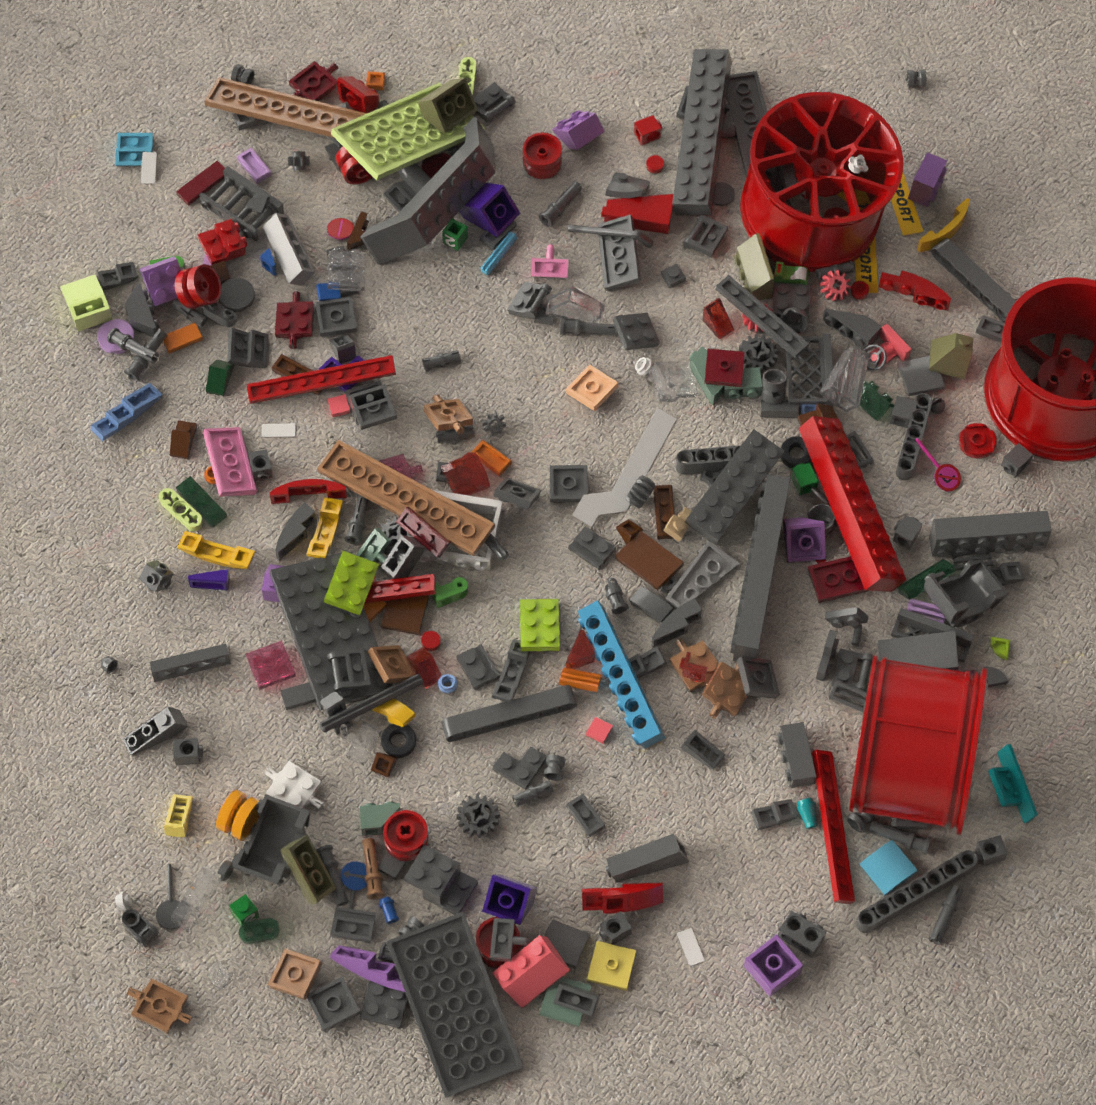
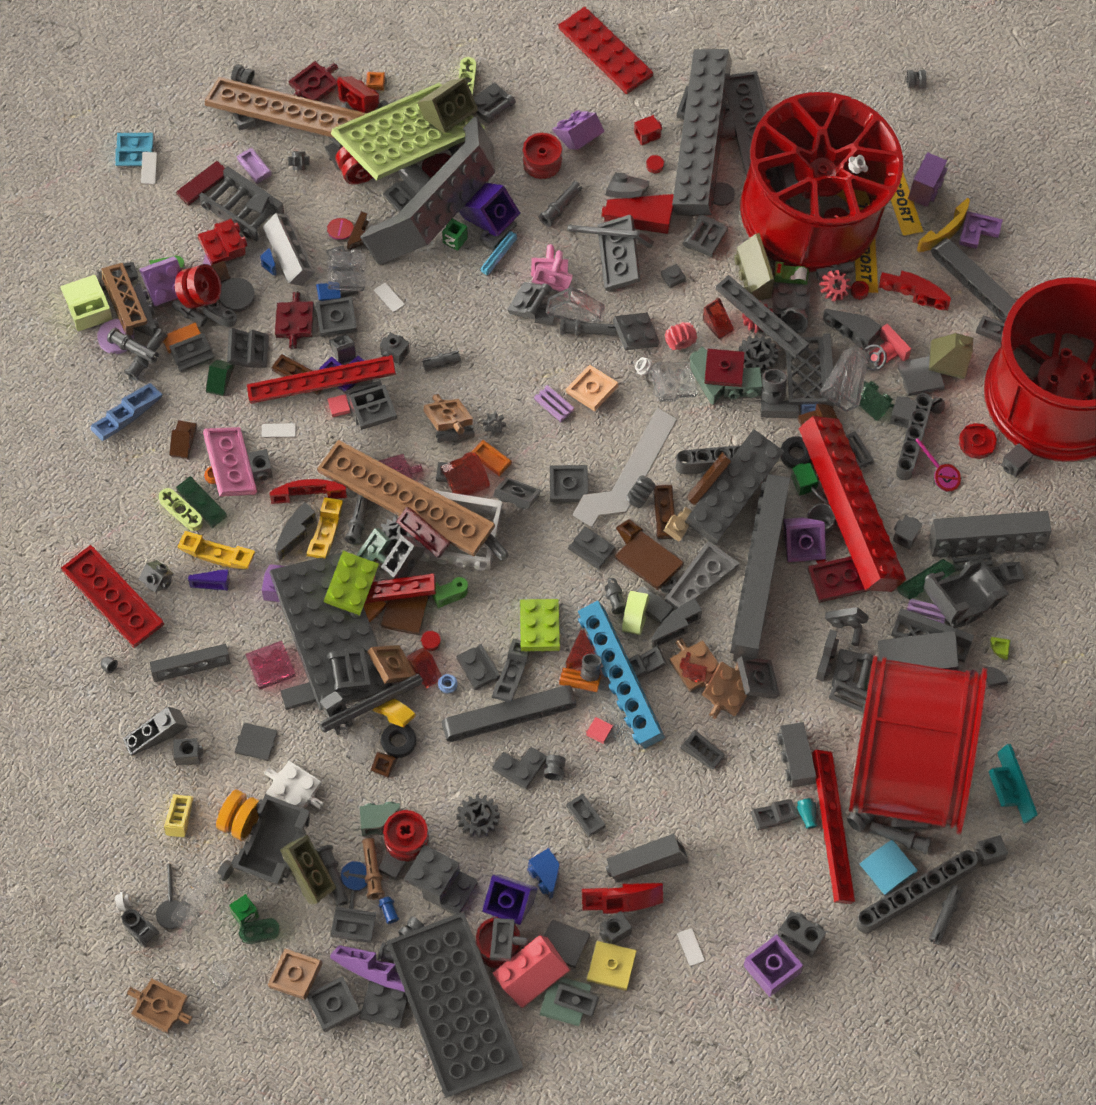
(112, 596): none -> red plate
(118, 302): none -> medium nougat fence
(191, 352): none -> dark grey plate
(256, 741): none -> dark grey piece
(389, 297): none -> white sticker
(395, 346): none -> dark grey brick
(532, 793): dark grey pin -> none
(543, 393): none -> lavender tile
(546, 871): none -> blue slope
(552, 276): none -> bright pink plate
(591, 667): none -> dark grey wheel
(605, 50): none -> red plate
(634, 612): none -> yellowish green slope
(681, 336): none -> coral gear
(708, 478): none -> reddish brown tile
(979, 224): none -> medium lavender plate

